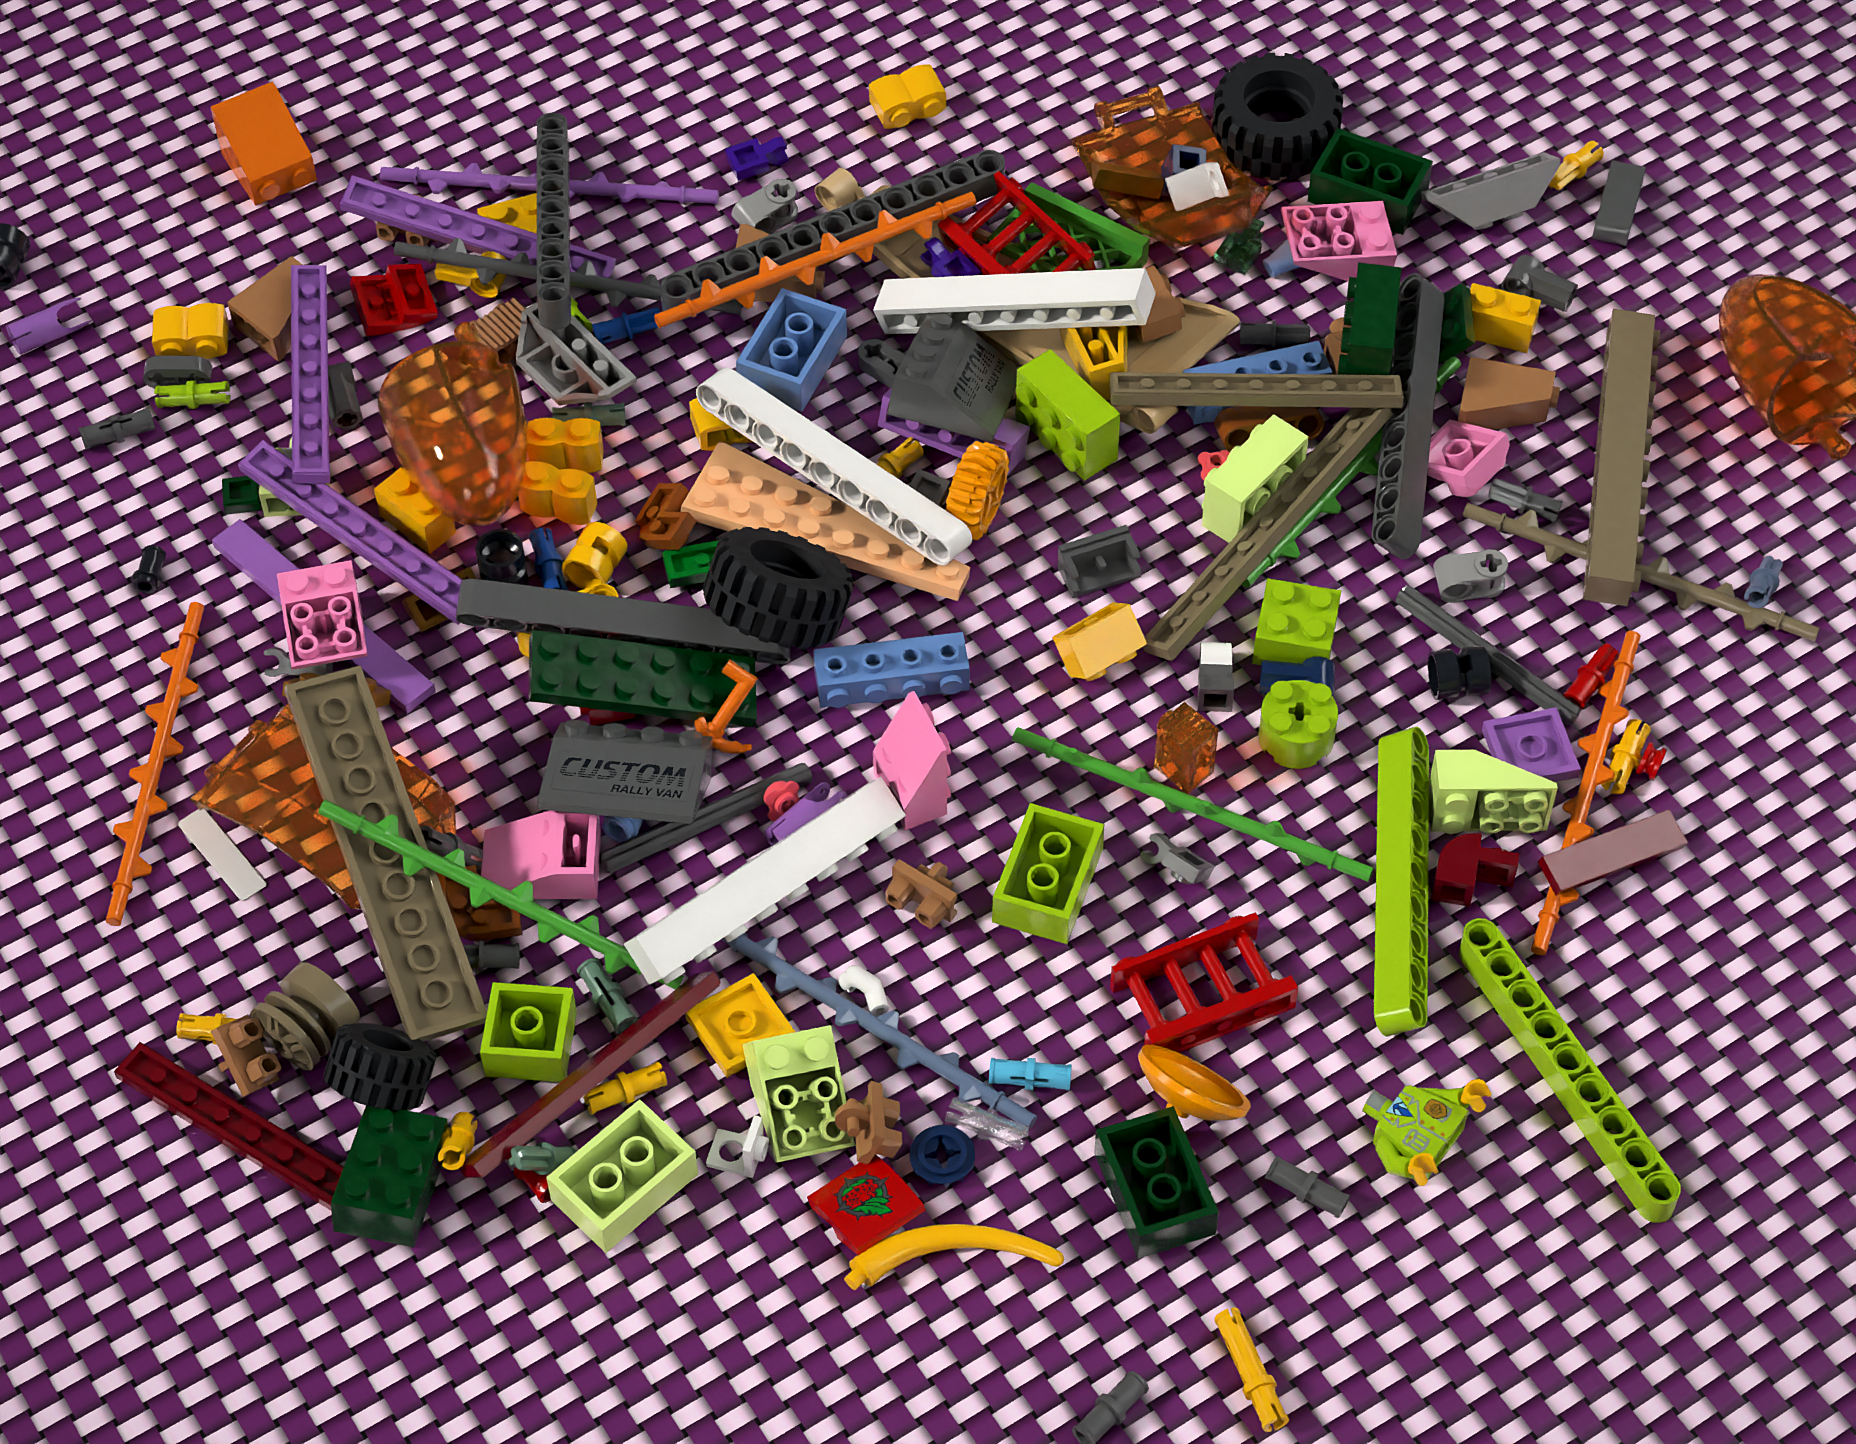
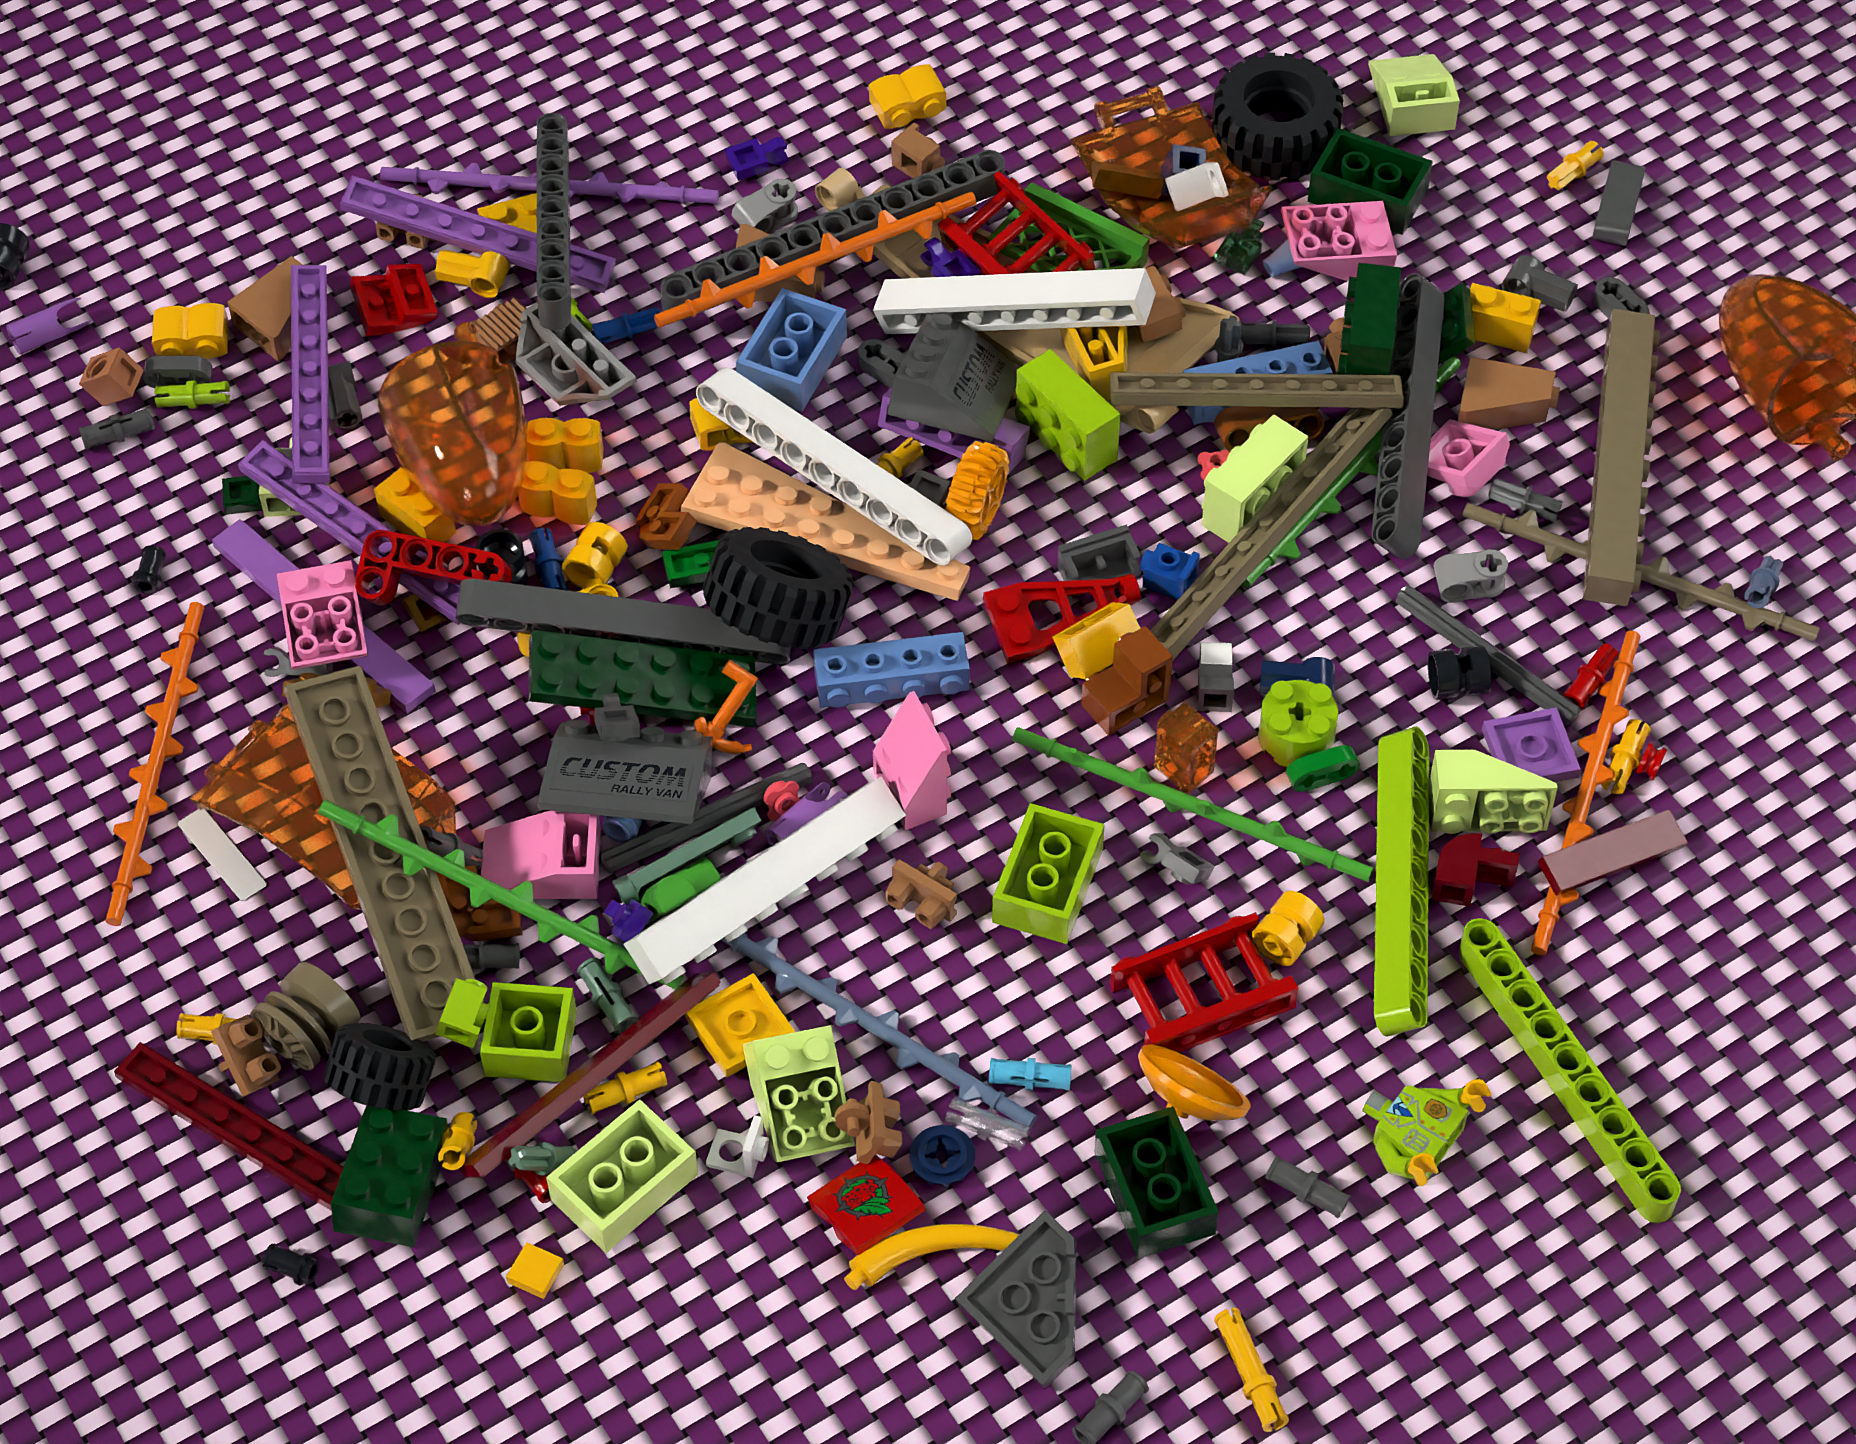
(111, 376): none -> nougat brick
(263, 143): orange slope -> none
(291, 1264): none -> black pin
(435, 567): none -> red beam
(464, 1012): none -> lime brick
(520, 266): dark grey plant -> none
(535, 1270): none -> yellow tile
(606, 414): sand green pin -> none
(616, 721): none -> flat silver plate
(627, 919): none -> dark purple plate
(680, 887): none -> bright green brick
(735, 830): none -> sand green plate
(858, 978): white arm -> none
(915, 152): none -> medium nougat brick
(1014, 623): none -> red plate
(1030, 1299): none -> dark grey plate
(1132, 685): none -> dark orange brick
(1169, 570): none -> blue brick
(1229, 343): none -> dark grey axle
(1288, 928): none -> yellow wheel
(1295, 622): lime brick -> none
(1322, 768): none -> green beam
(1415, 94): none -> yellowish green slope
(1496, 192): light grey wedge -> none
(1624, 299): none -> dark grey beam

